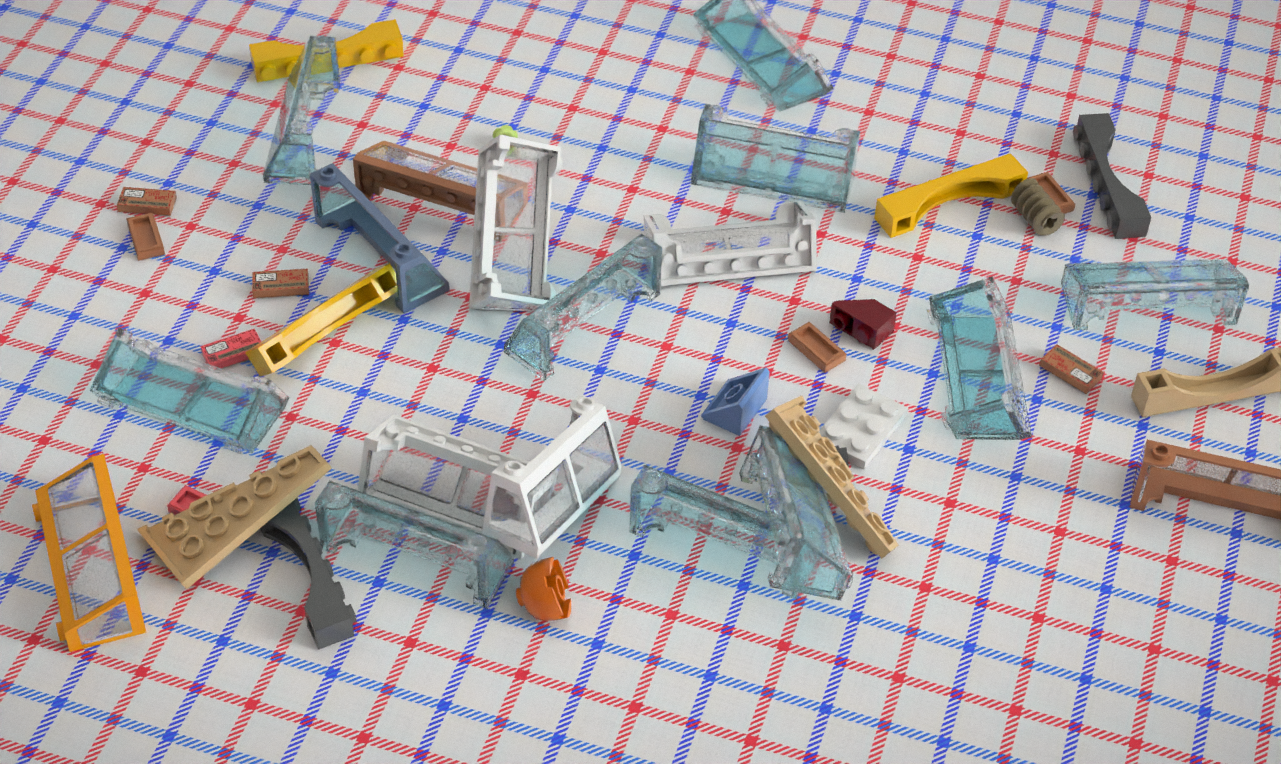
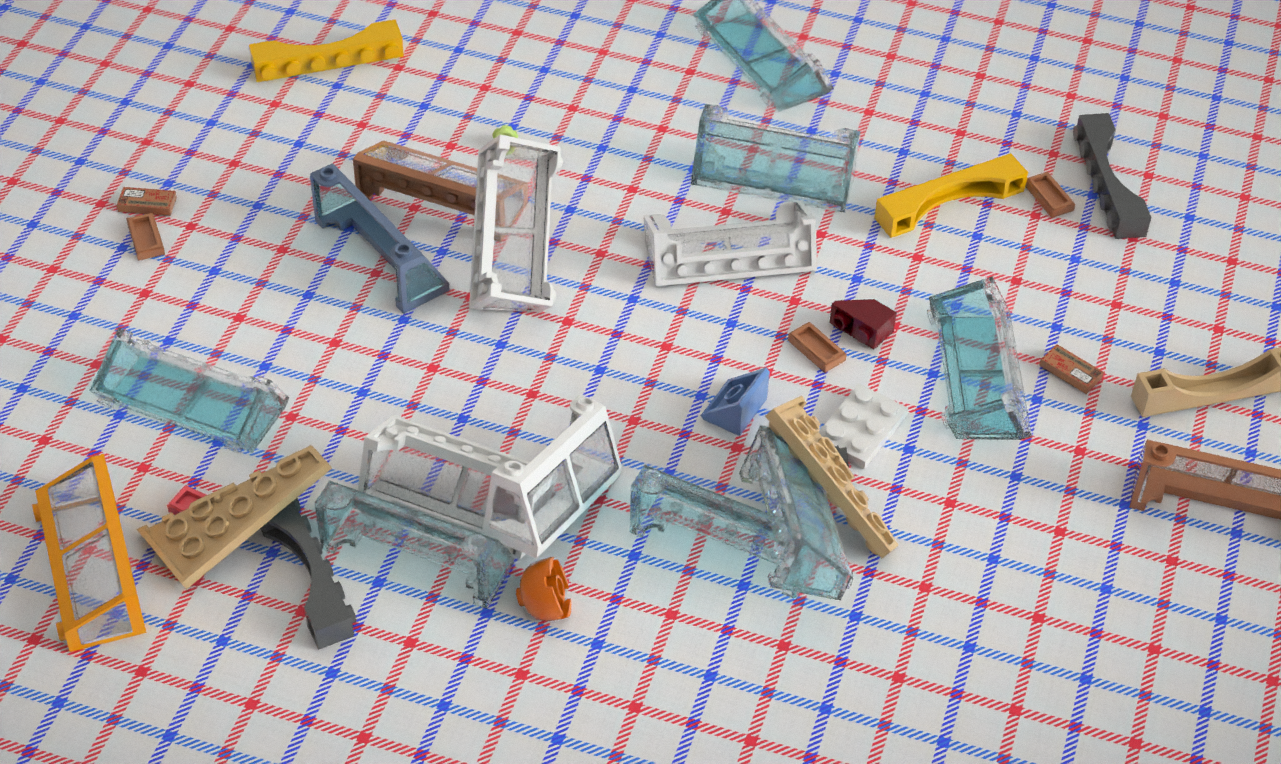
(230, 349): coral tile -> none
(280, 283): nougat tile -> none
(292, 149): windscreen -> none
(315, 324): yellow arch -> none
(627, 273): clear windscreen -> none
(1037, 207): dark tan piece -> none
(1153, 284): clear windscreen -> none

